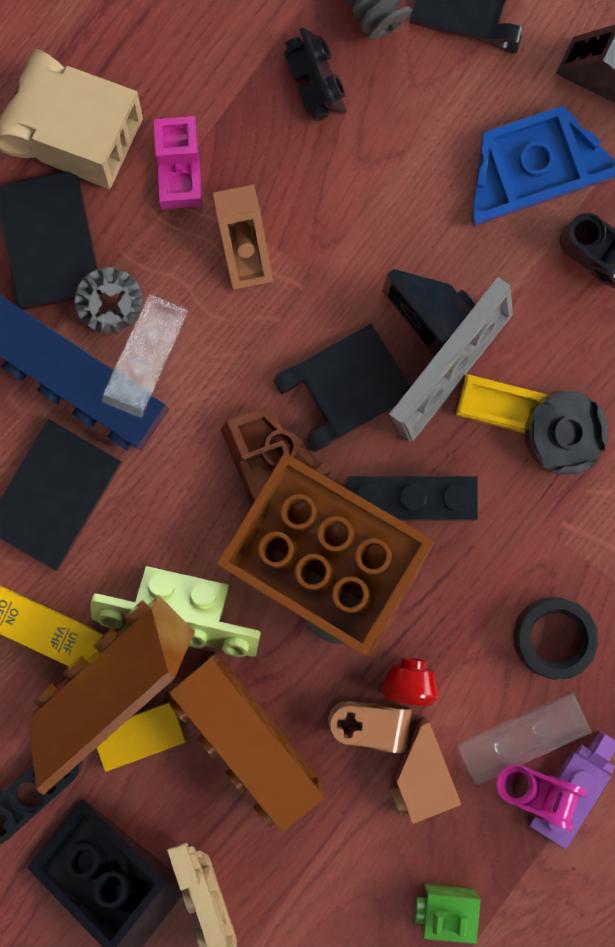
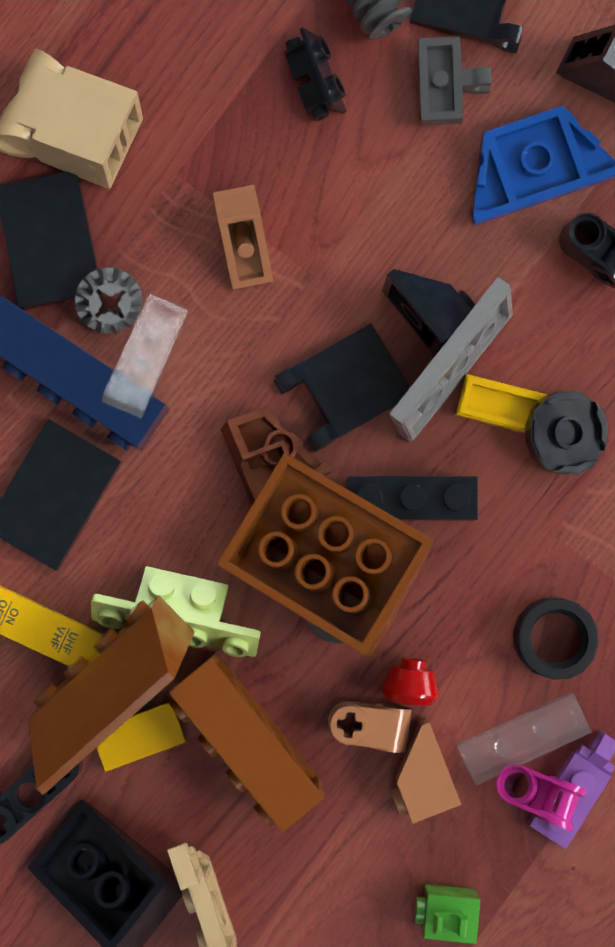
(178, 162): dark pink slope -> none
(444, 80): none -> dark grey plate

